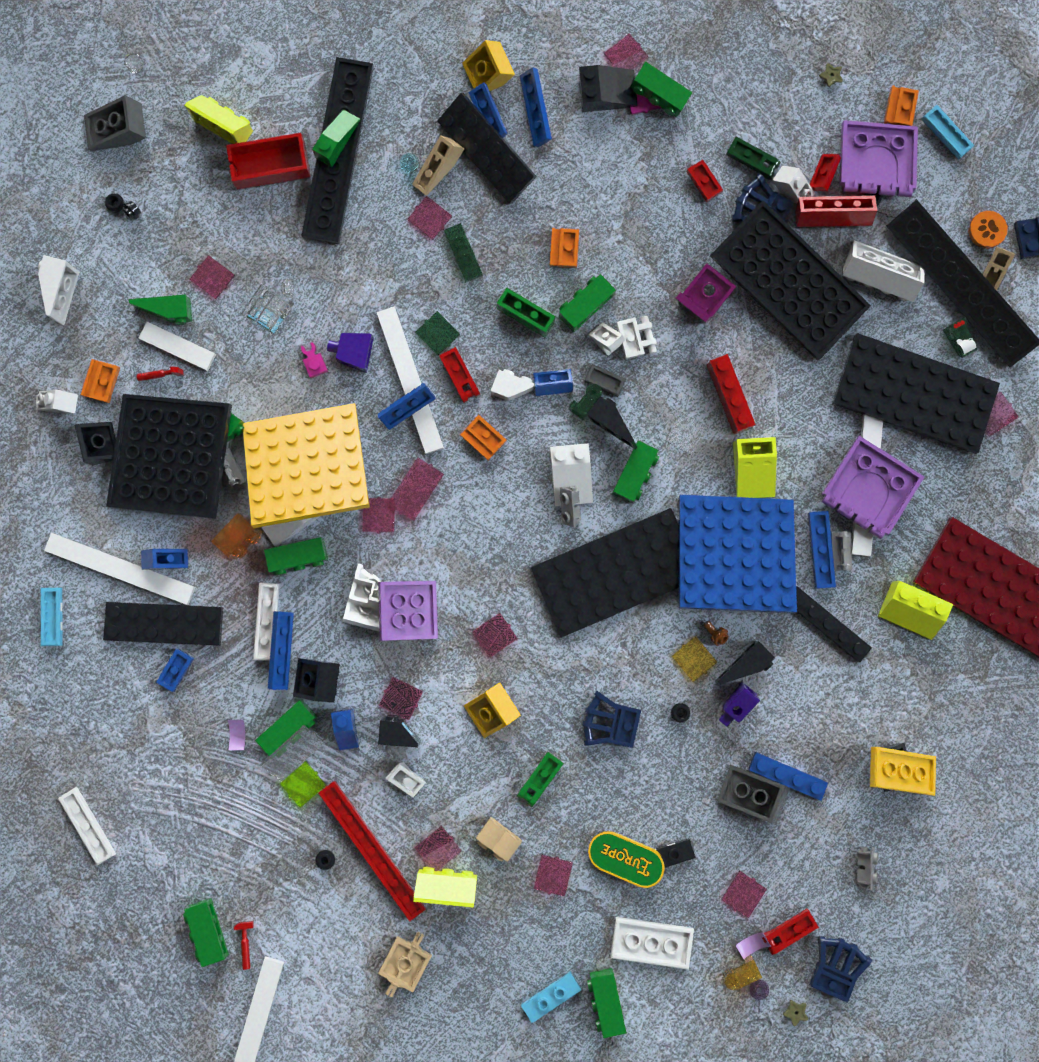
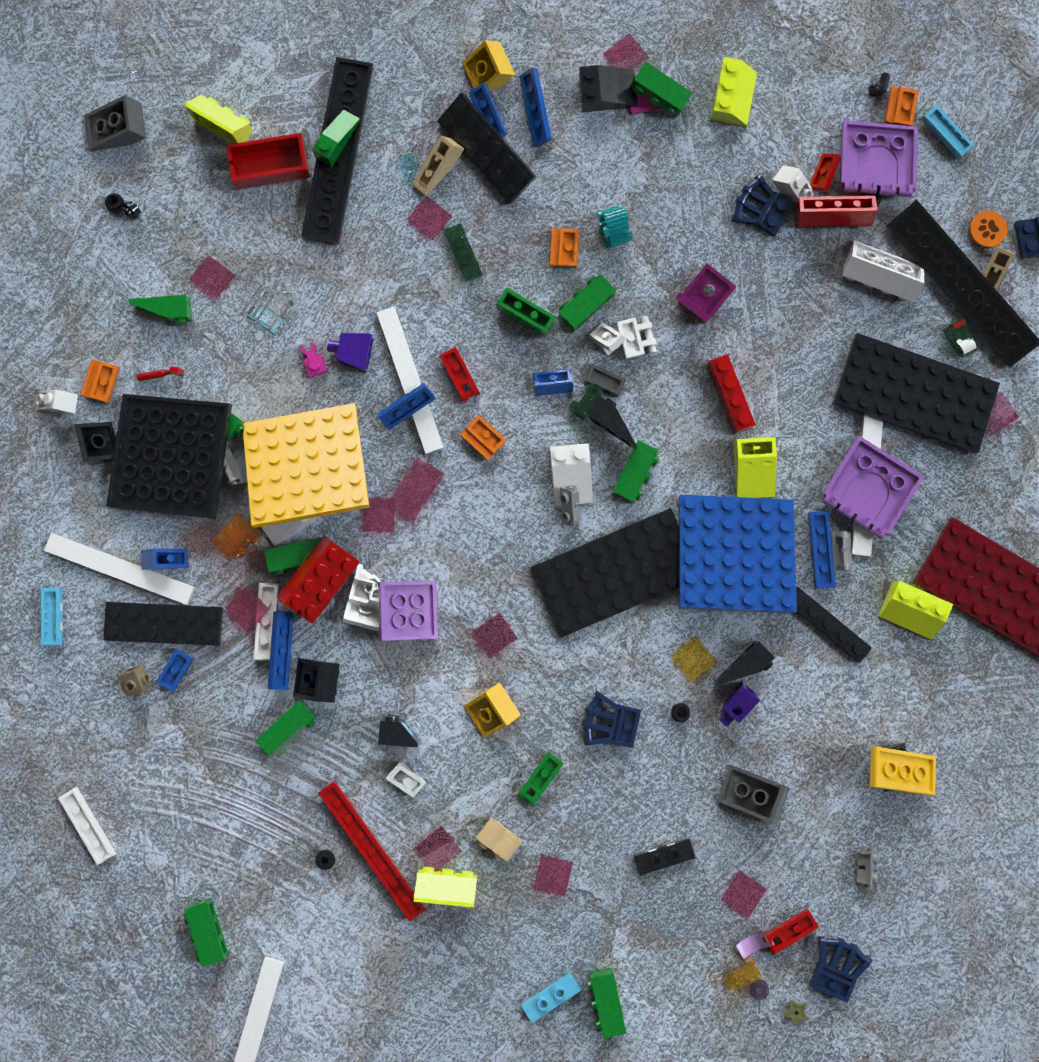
(57, 286): white slope -> none
(135, 680): none -> dark tan brick
(177, 346): white tile -> none
(237, 734): lavender sticker -> none
(245, 942): red piece -> none
(247, 608): none -> clear pink piece
(303, 784): clear neon green piece -> none
(318, 579): none -> red piece
(345, 729): blue slope -> none
(401, 698): clear pink piece -> none
(404, 964): tan plate -> none
(437, 333): clear green piece -> none
(509, 386): white slope -> none
(615, 226): none -> teal brick
(626, 859): green tile -> none
(652, 943): white tile -> none
(704, 180): red plate -> none
(719, 636): dark orange plate -> none
(734, 92): none -> neon yellow slope
(753, 157): dark green plate -> none
(788, 776): blue plate -> none
(790, 280): black plate -> none
(828, 79): olive plate -> none
(881, 87): none -> black arm

